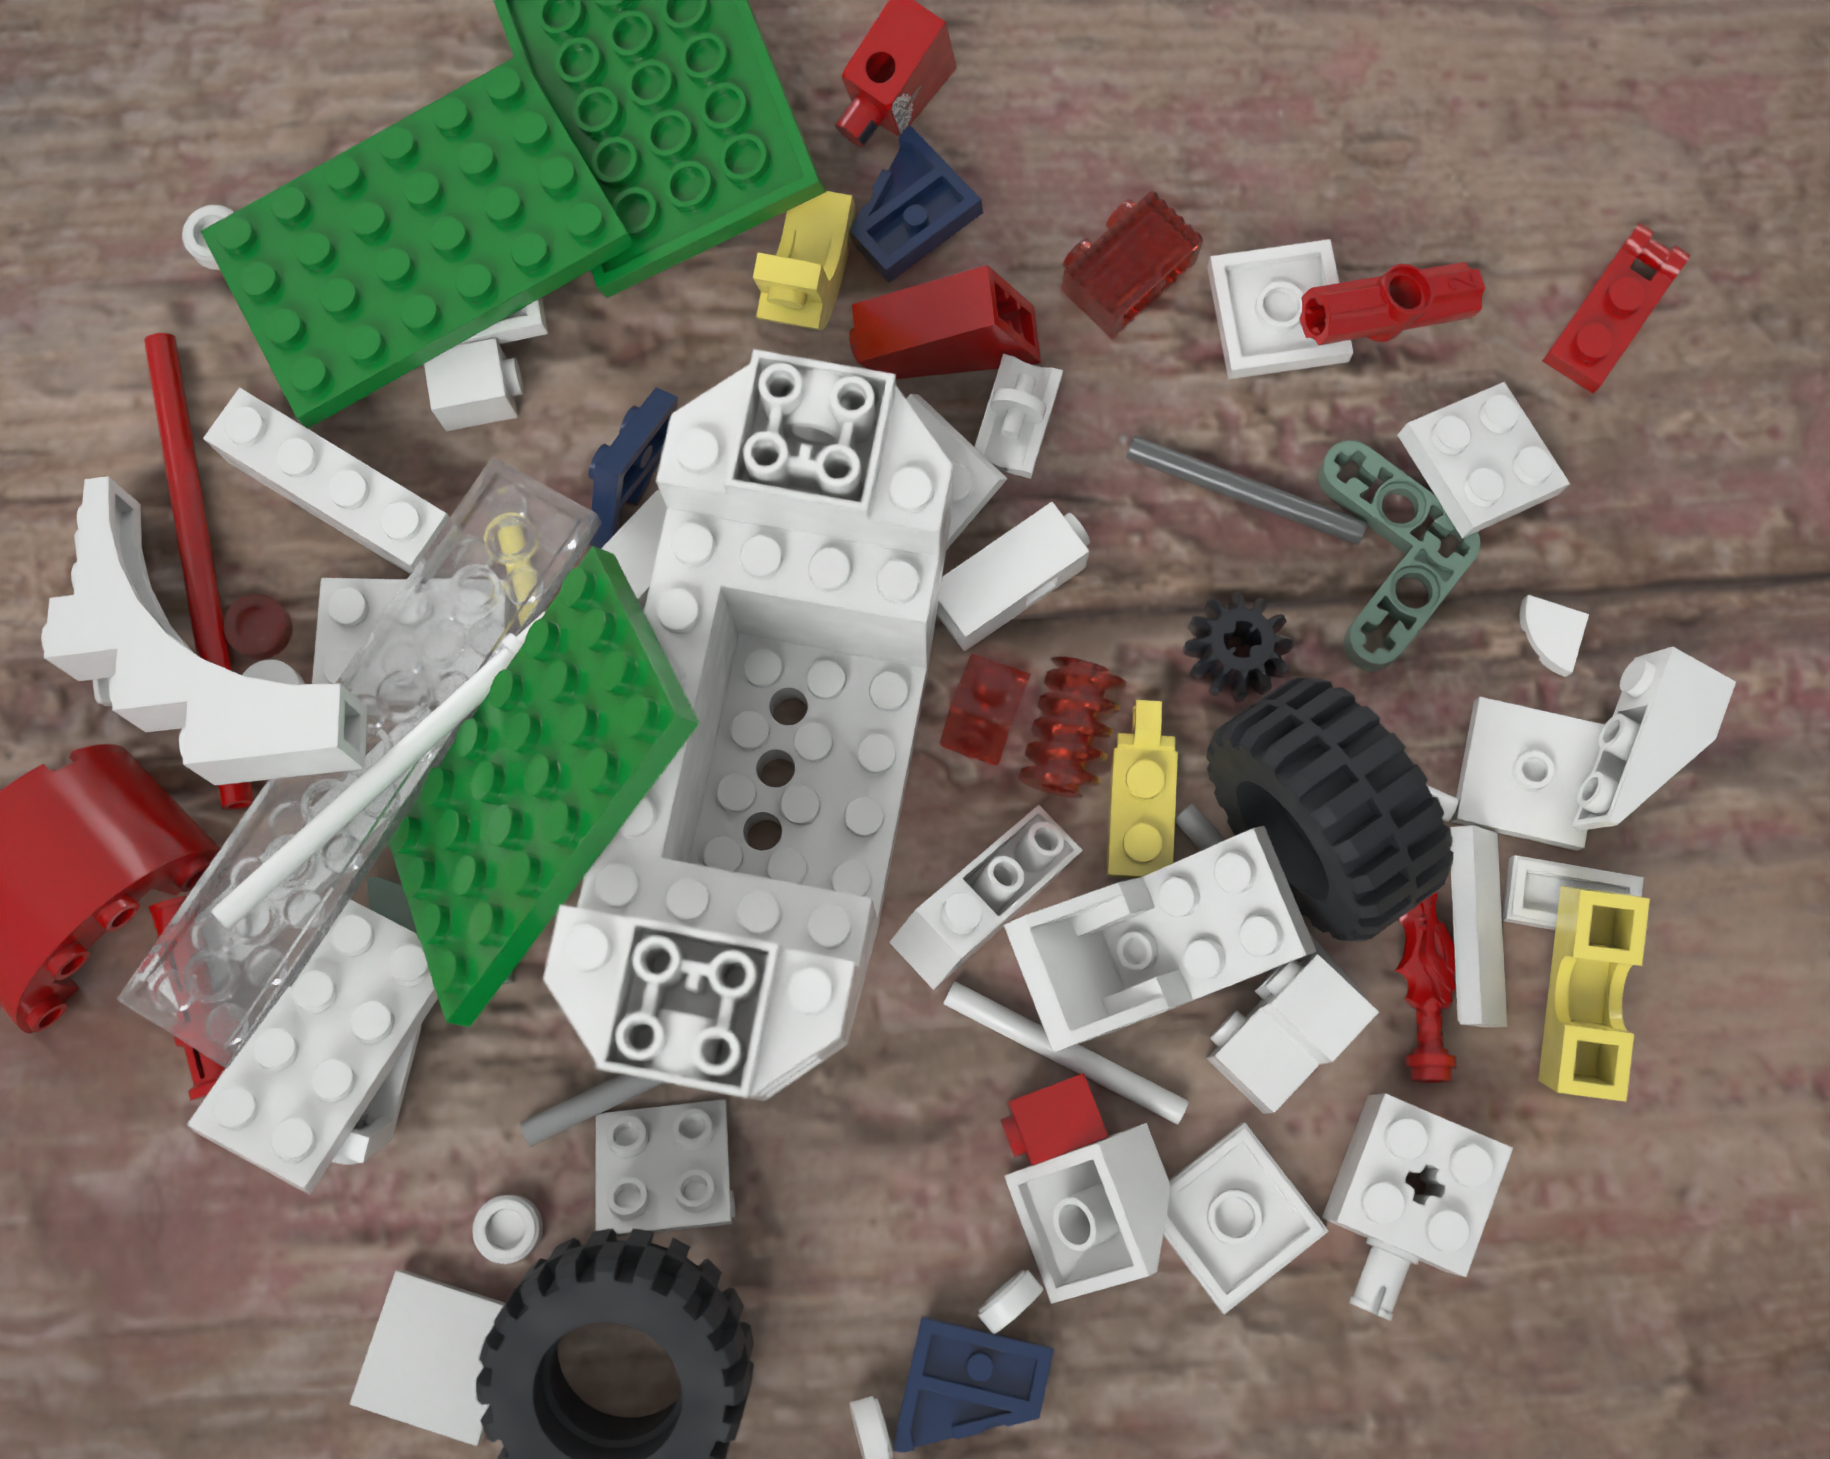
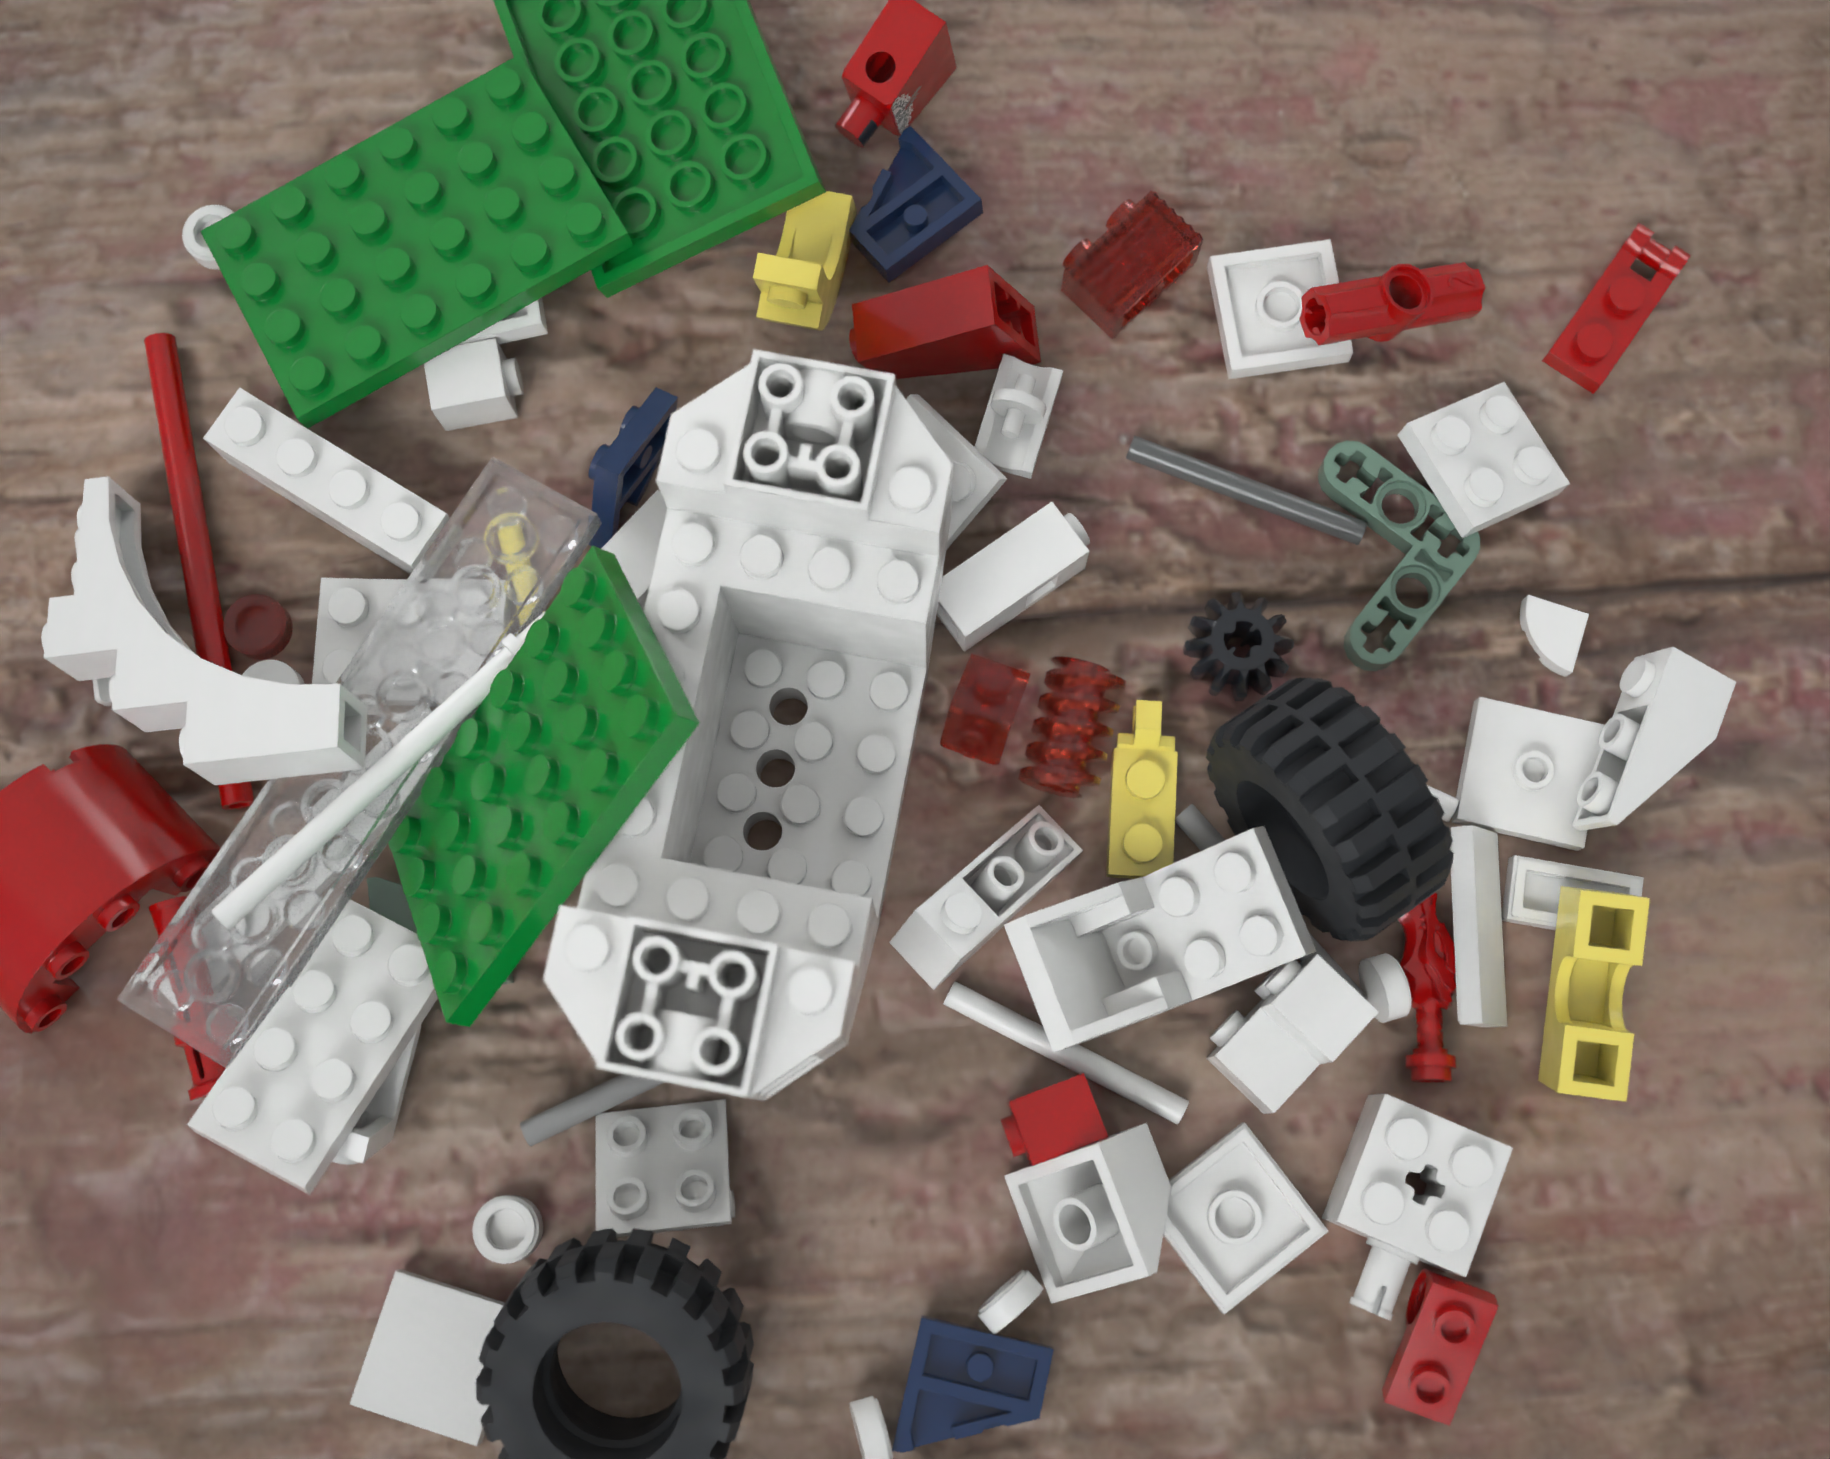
(1385, 987): none -> white tile
(1440, 1345): none -> red plate

